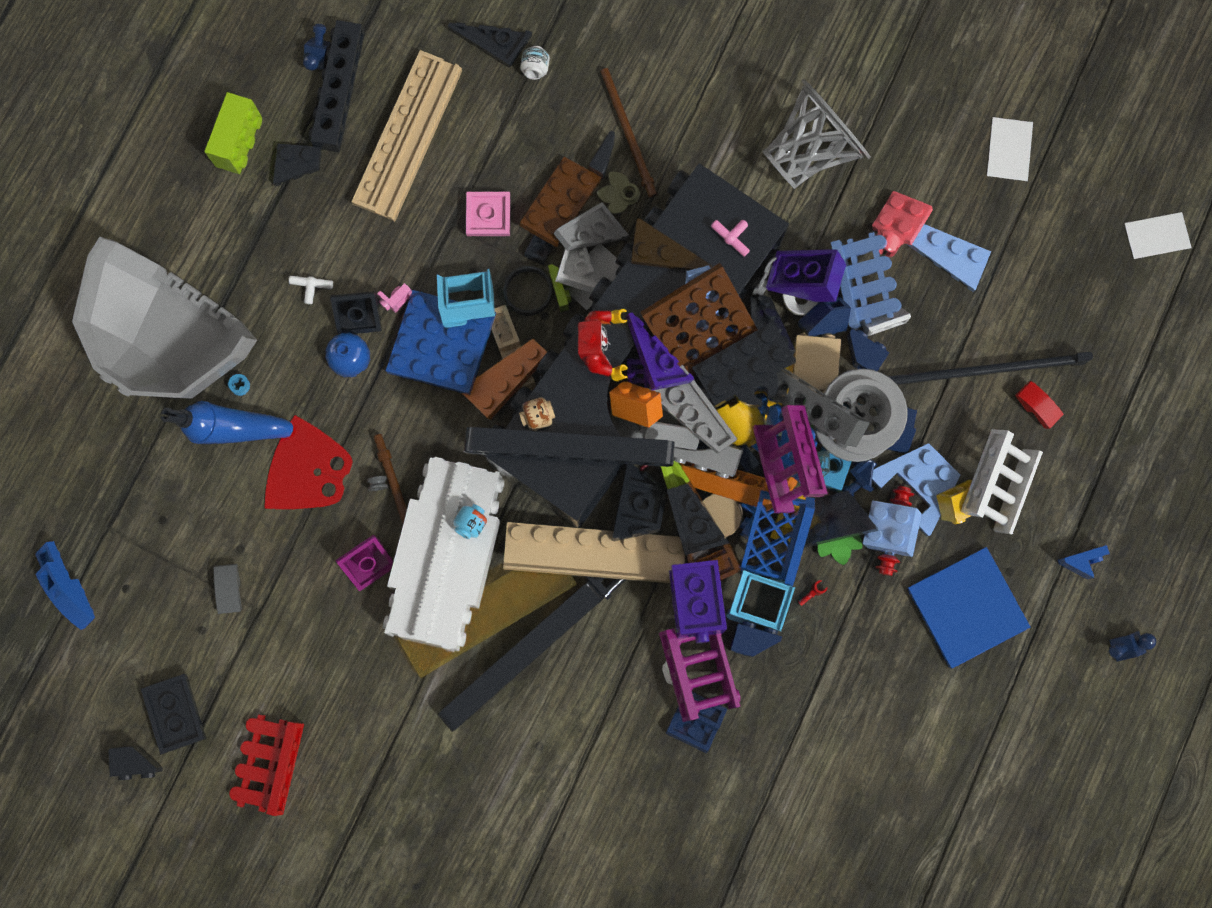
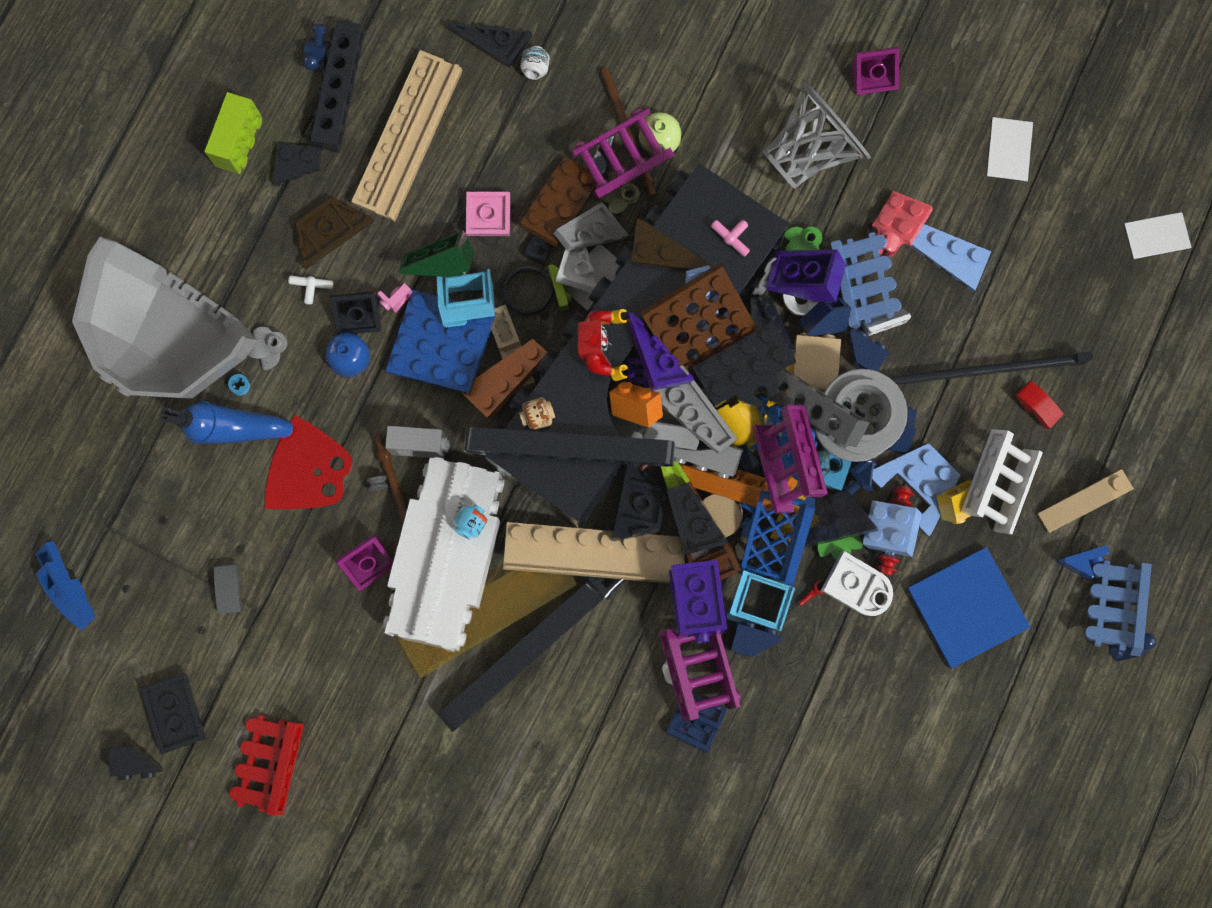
(265, 349): none -> light grey plate
(327, 229): none -> dark brown wing
(416, 442): none -> light grey window
(441, 258): none -> dark green slope
(640, 164): none -> magenta fence
(665, 129): none -> yellowish green cylinder
(799, 241): none -> bright green plate
(857, 585): none -> white plate
(876, 71): none -> magenta slope
(1085, 501): none -> tan slope
(1123, 616): none -> medium blue fence

